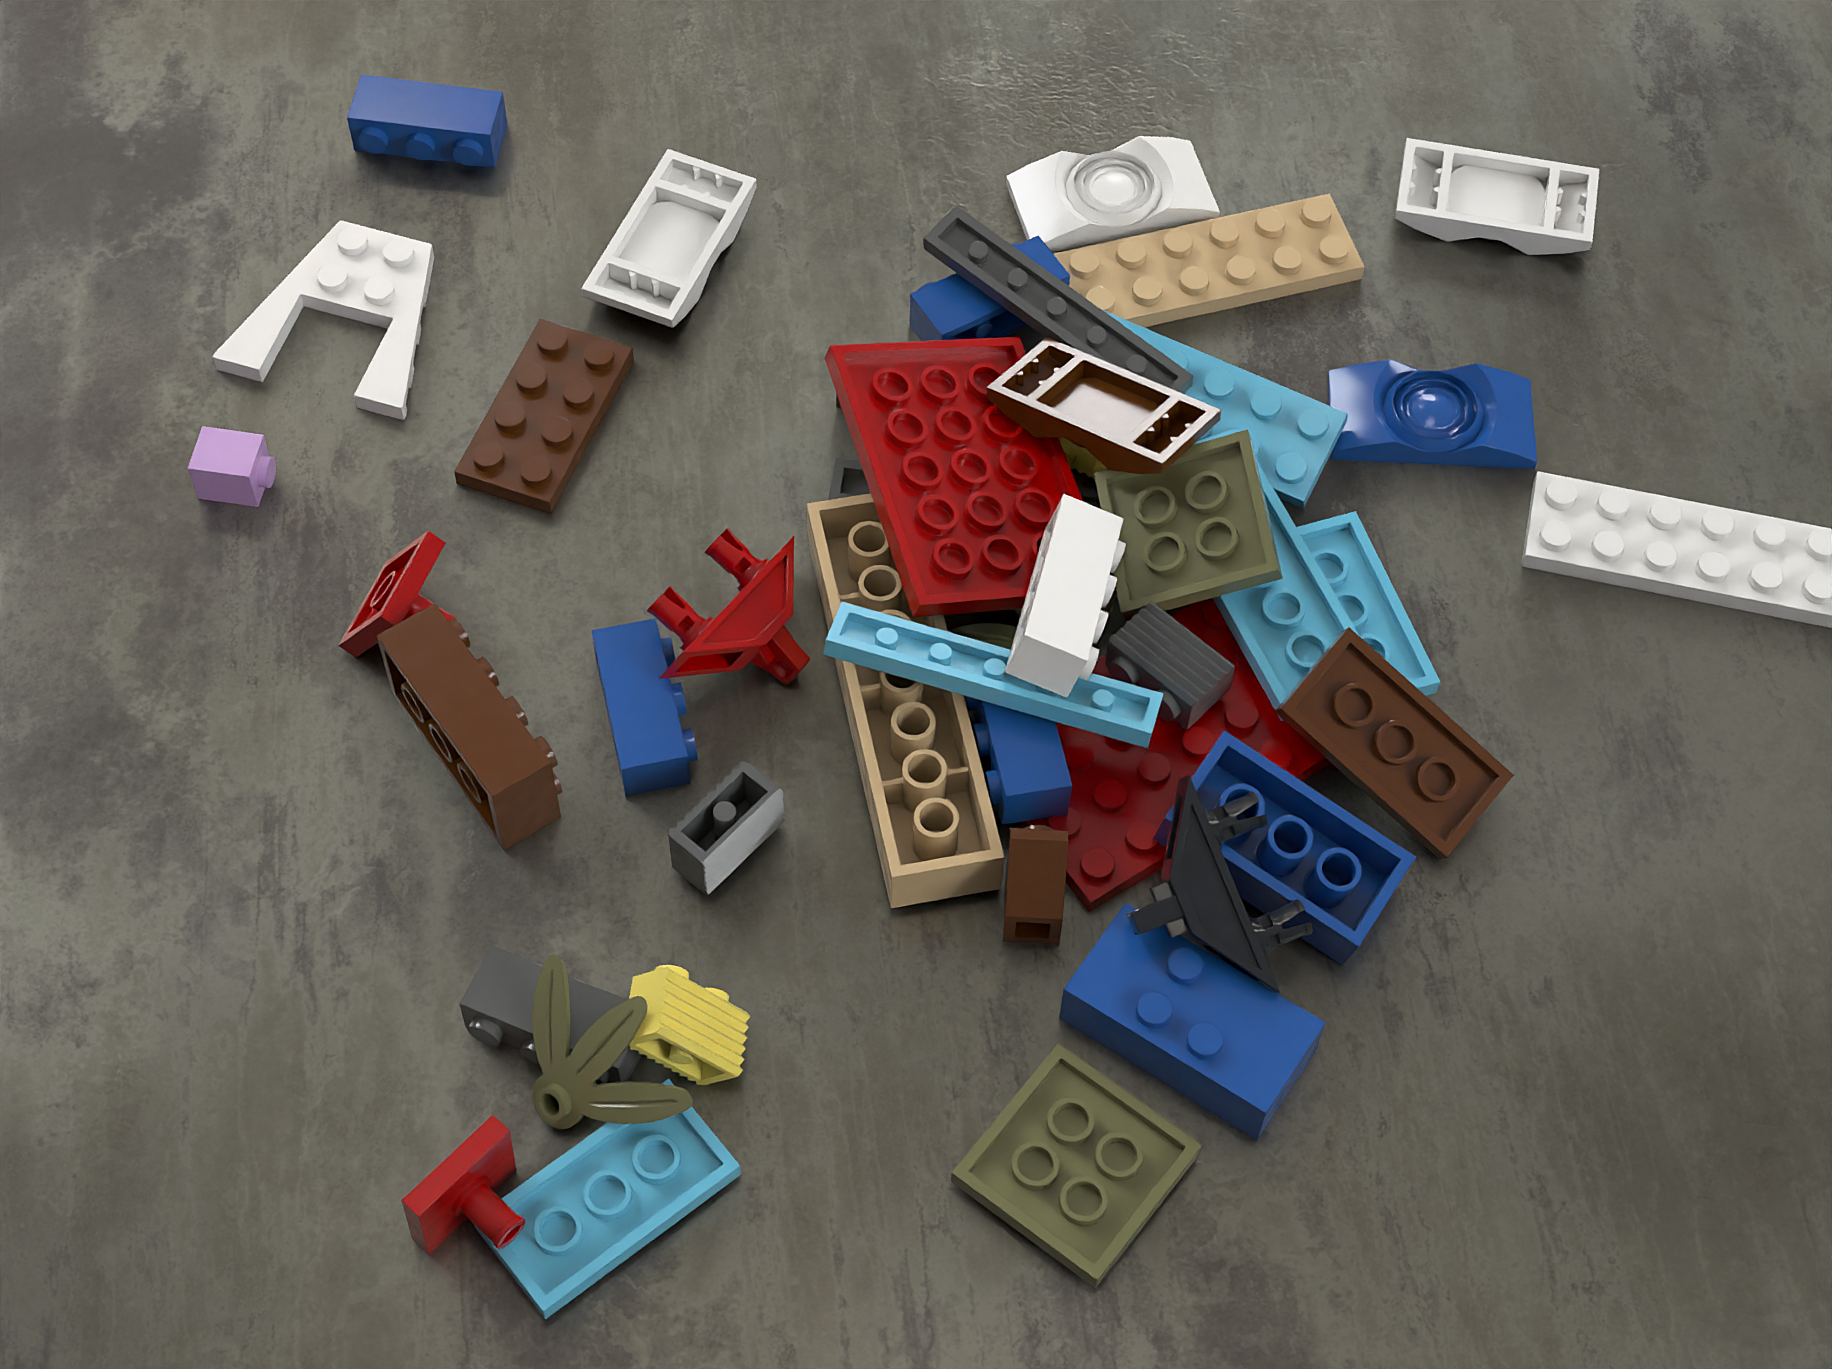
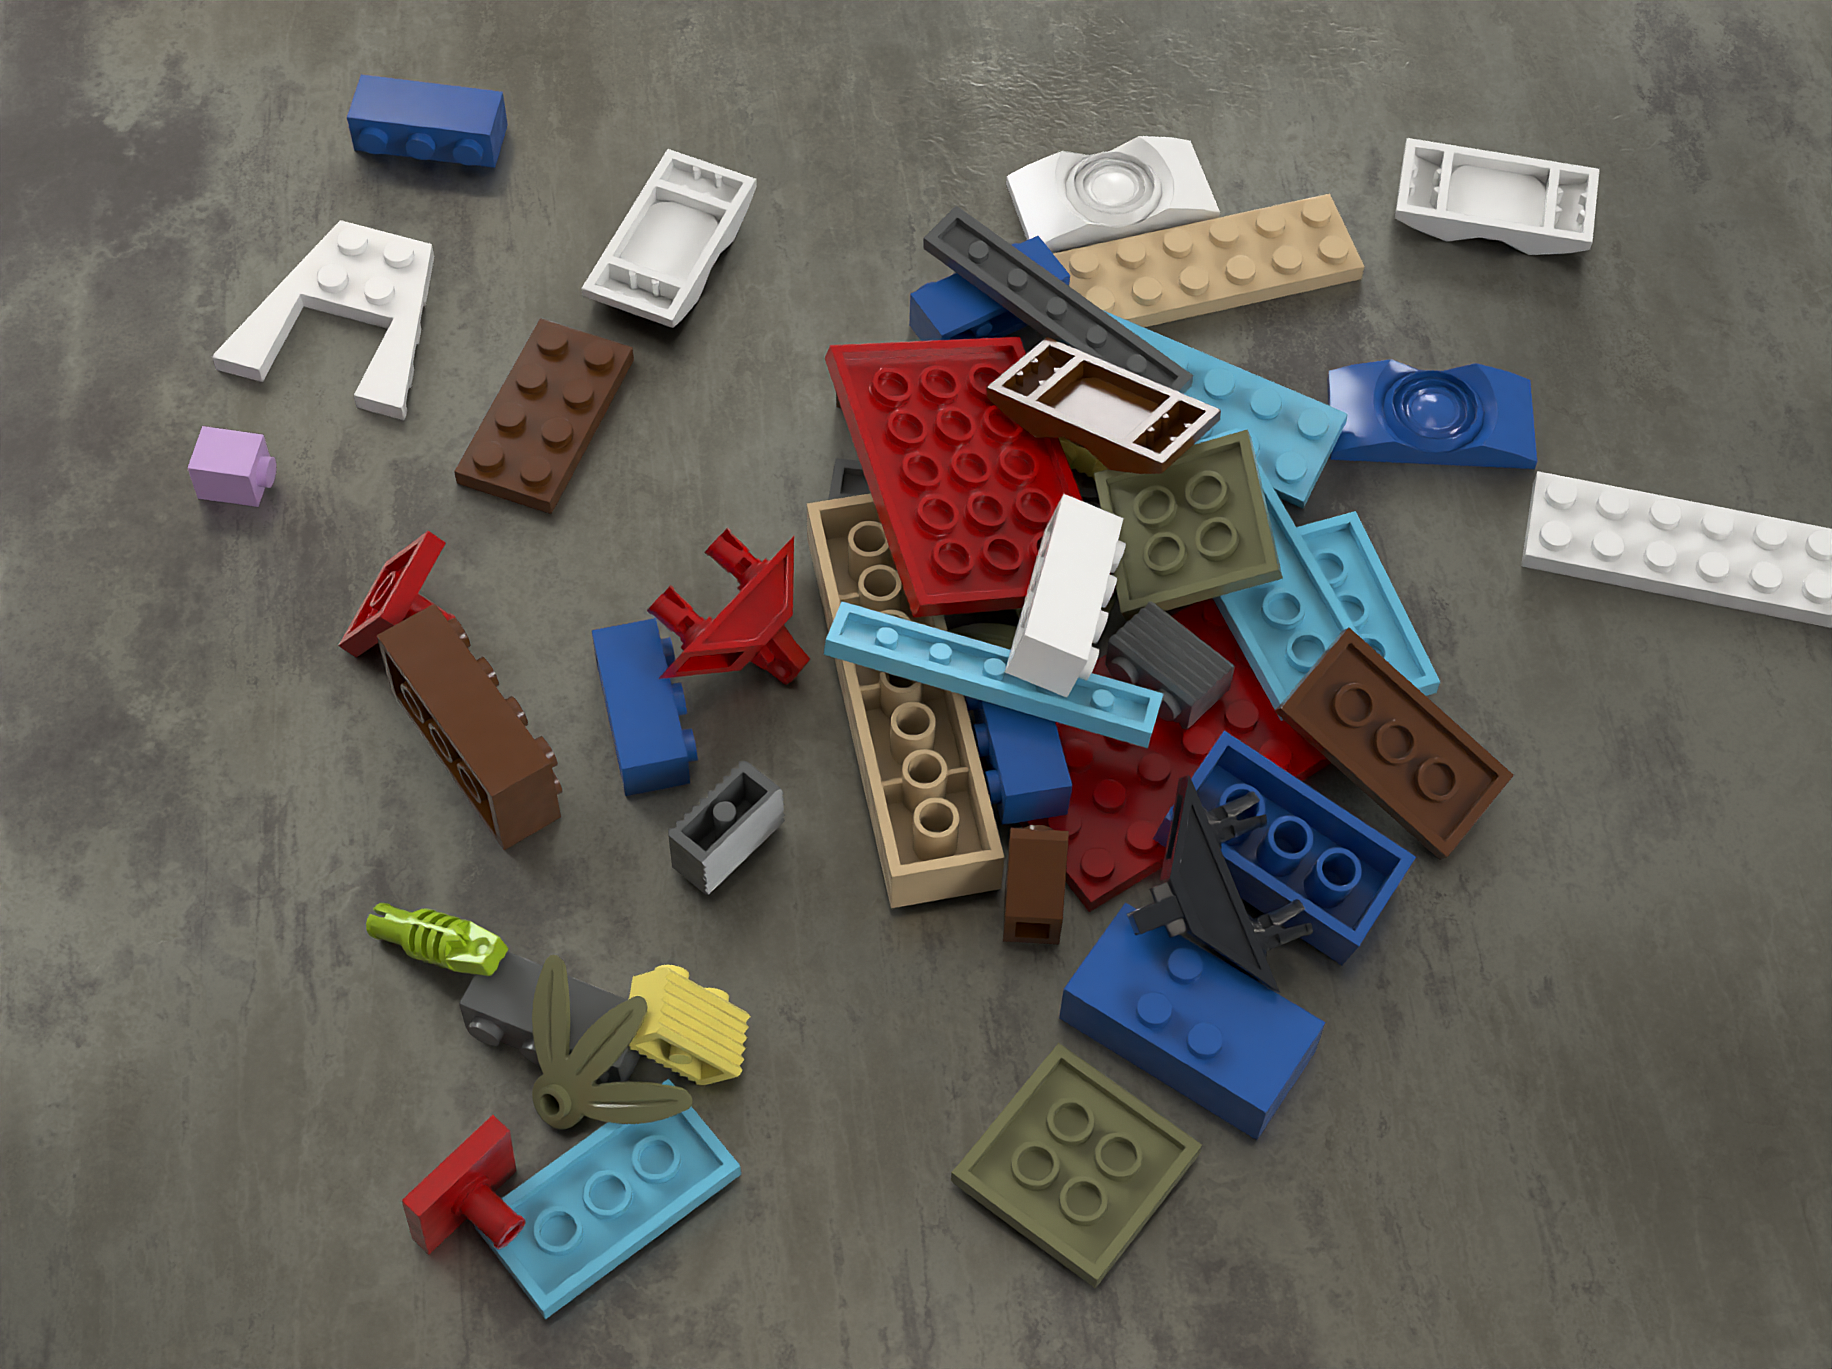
(438, 939): none -> lime hinge

